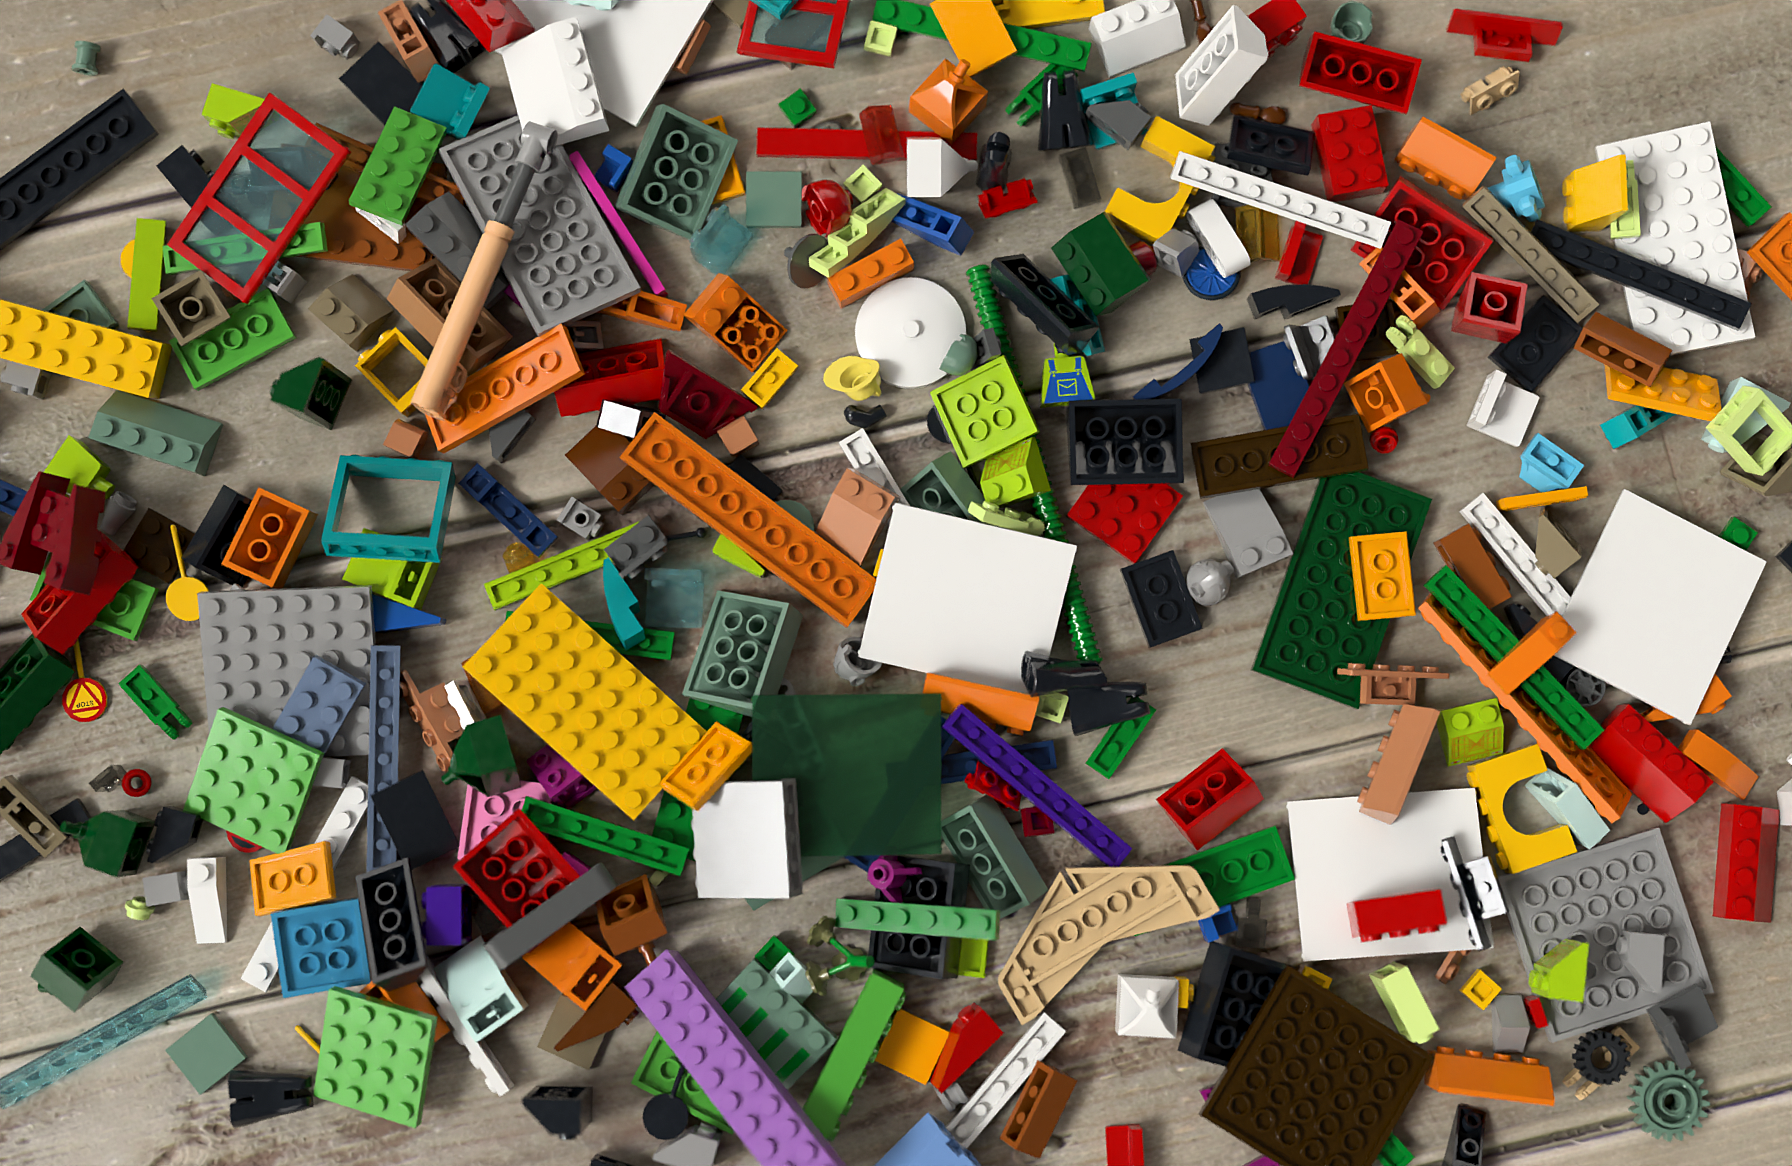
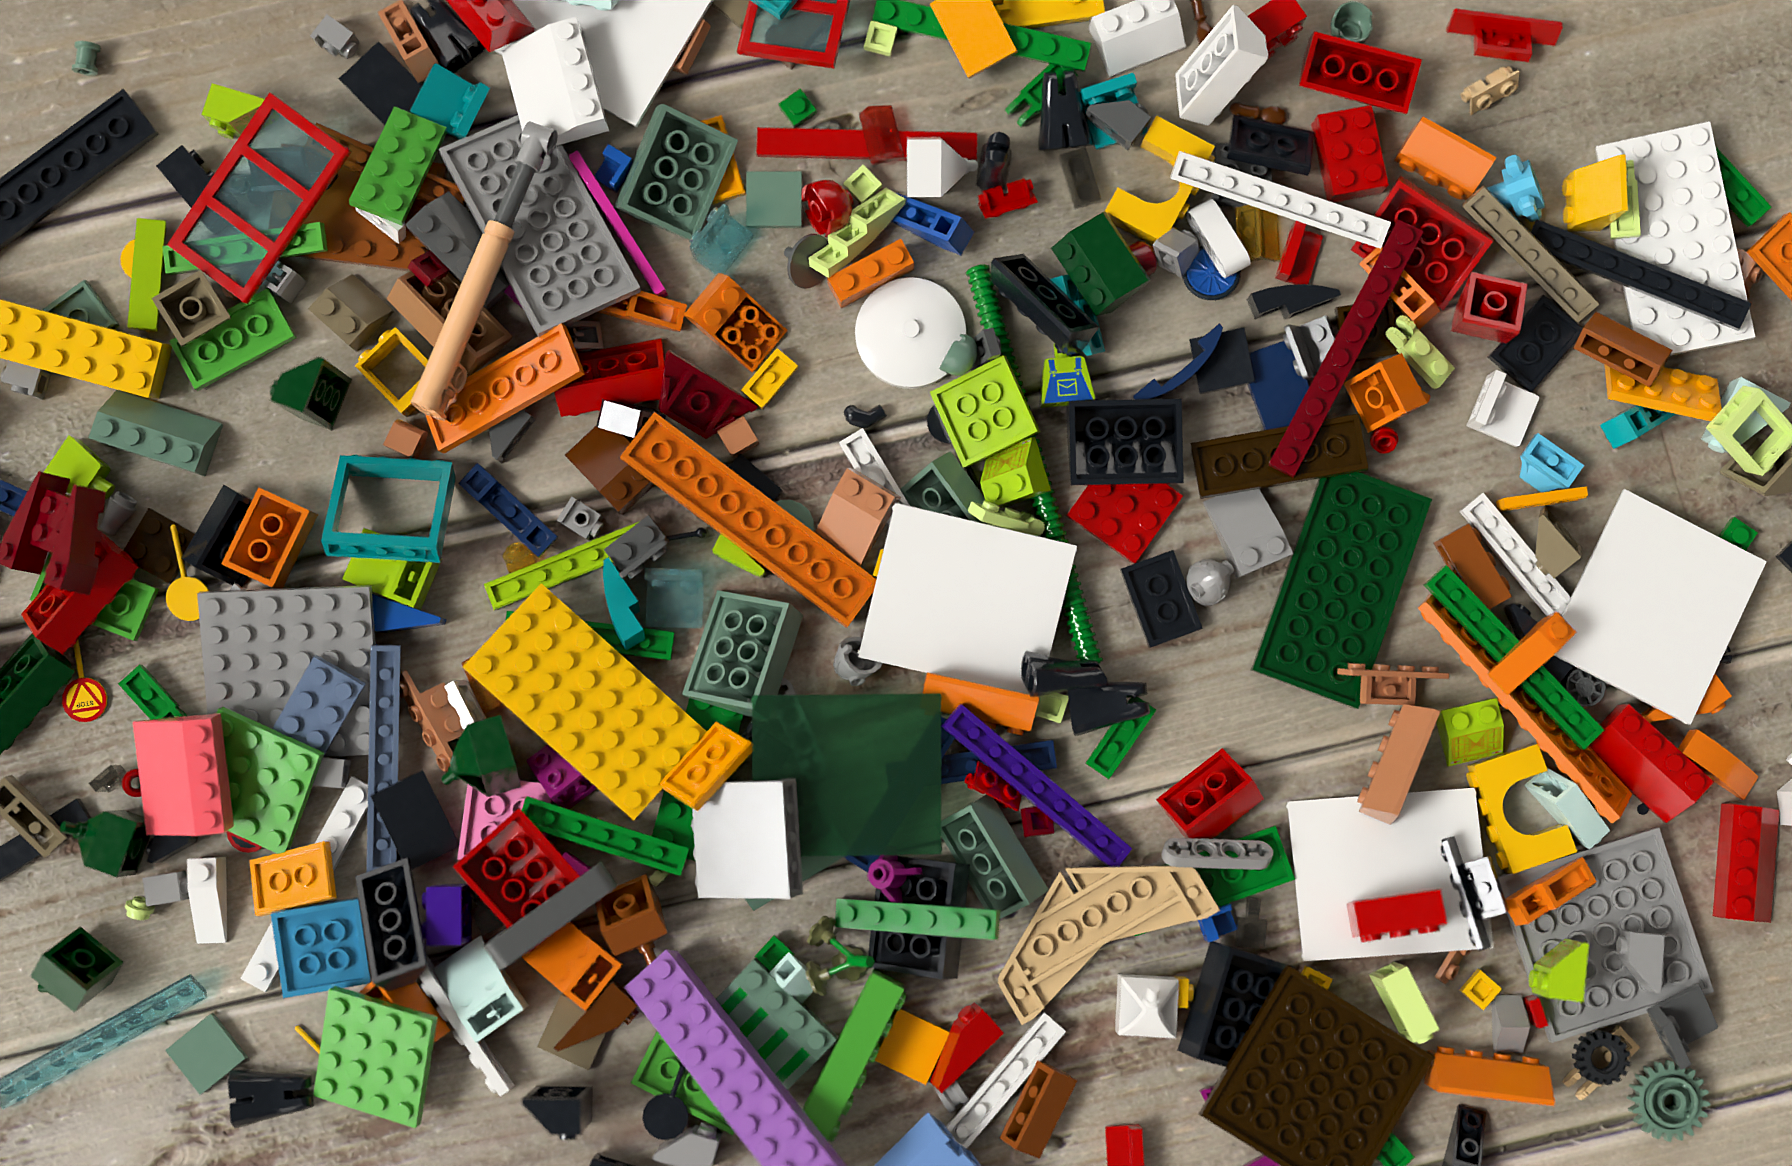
(183, 775): none -> coral slope
(428, 268): none -> dark red plate
(854, 377): light yellow piece -> none
(948, 100): orange piece -> none
(973, 957): lime tile -> none
(1250, 853): none -> light grey beam
(1382, 576): light orange tile -> none
(1549, 891): none -> orange slope

